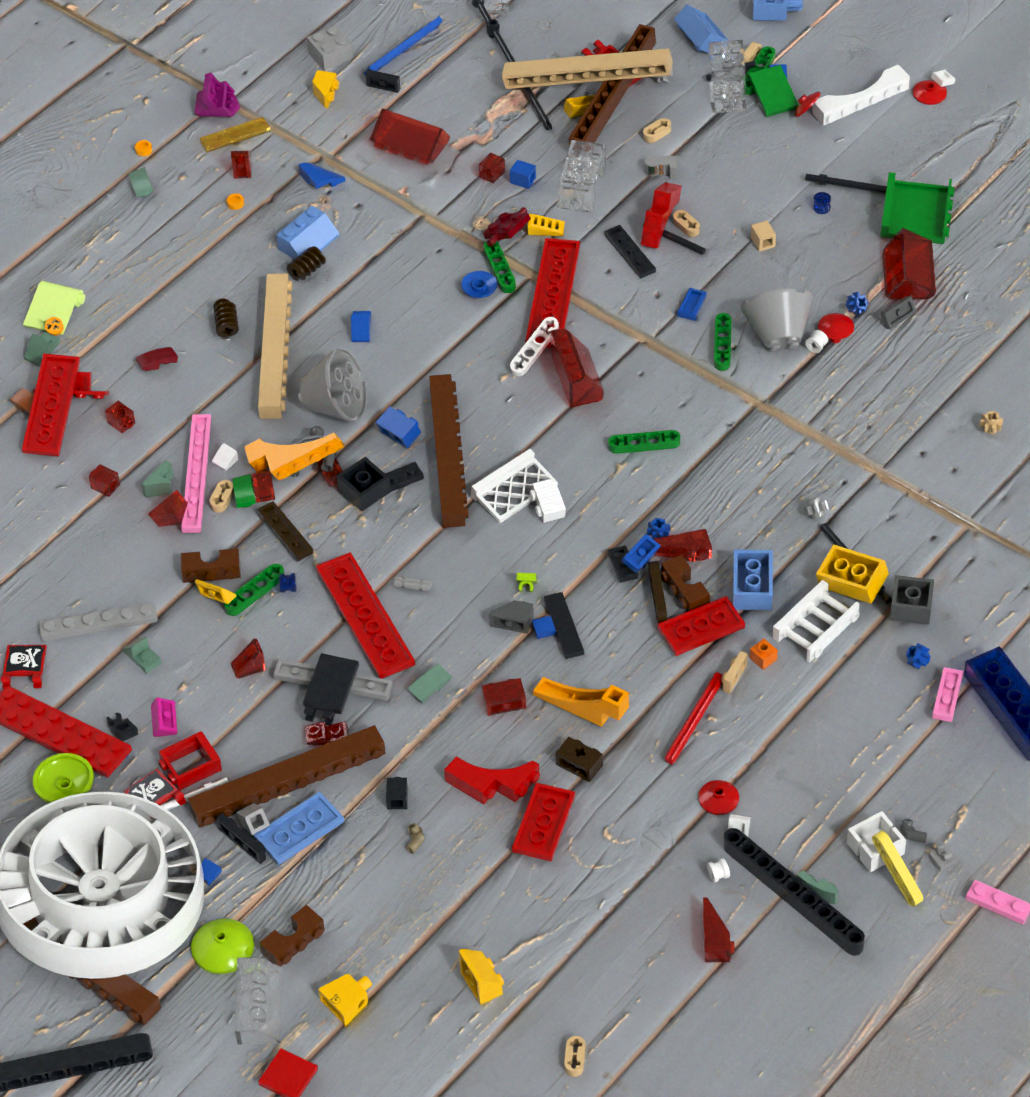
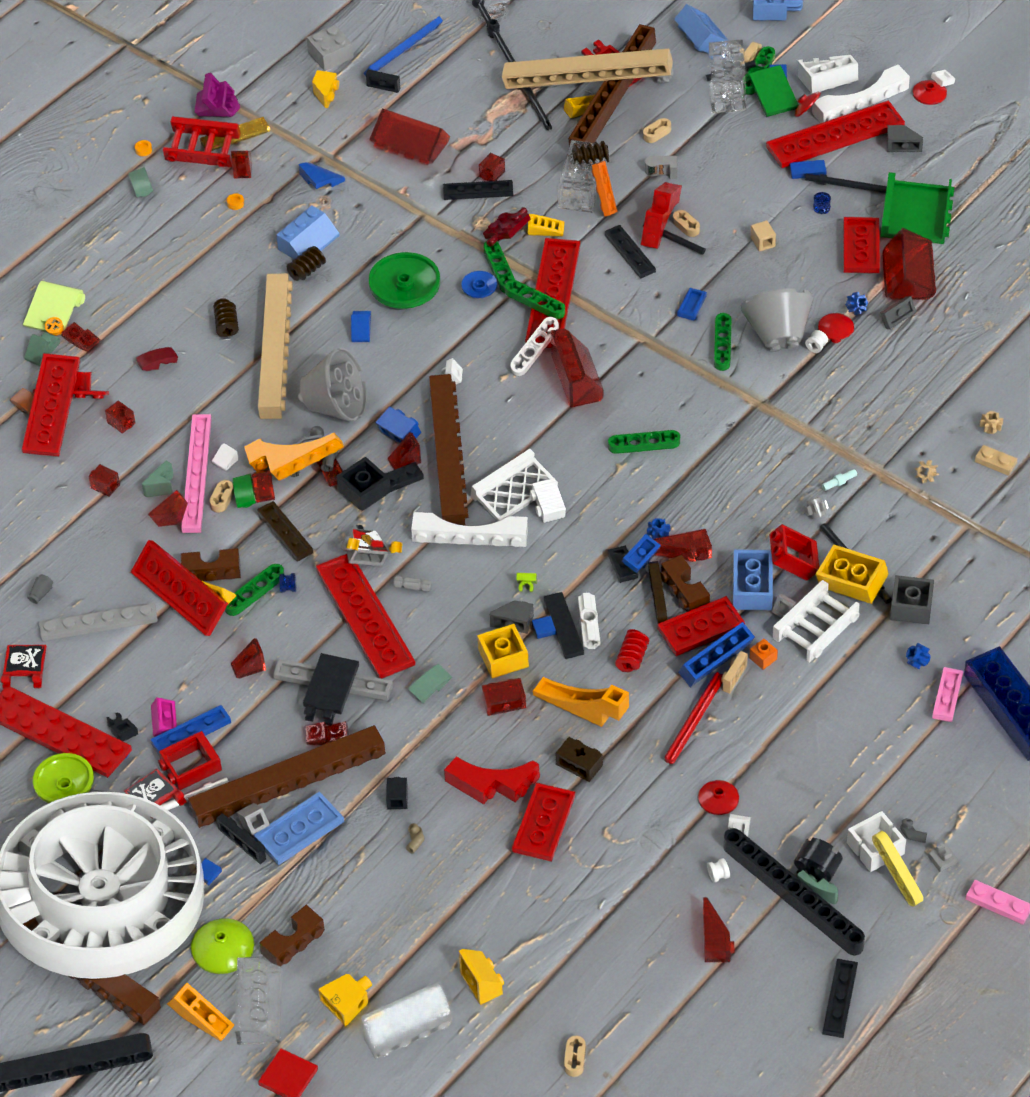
(40, 588): none -> dark grey cone
(79, 337): none -> clear red slope
(142, 655): sand green slope -> none
(179, 587): none -> red plate
(200, 1012): none -> light orange slope
(201, 127): none -> red fence
(206, 722): none -> blue plate
(368, 547): none -> torso
(404, 280): none -> green dish
(406, 452): none -> clear red slope
(406, 1020): none -> clear slope
(454, 369): none -> white tile
(474, 190): none -> black tile
(503, 651): none -> yellow brick
(506, 532): none -> white arch
(522, 174): blue panel -> none
(537, 296): none -> green beam
(589, 620): none -> white piece
(593, 153): none -> dark brown piece
(604, 188): none -> orange plate
(632, 651): none -> red piece
(716, 654): none -> blue brick
(783, 605): none -> light grey tile
(799, 169): none -> blue tile
(804, 566): none -> red window
(818, 859): none -> black brick
(827, 73): none -> white wedge
(834, 134): none -> red plate
(839, 480): none -> light aqua bar
(840, 998): none -> black tile
(861, 245): none -> red plate
(903, 139): none -> dark grey slope
(931, 473): none -> tan gear
(996, 460): none -> tan plate

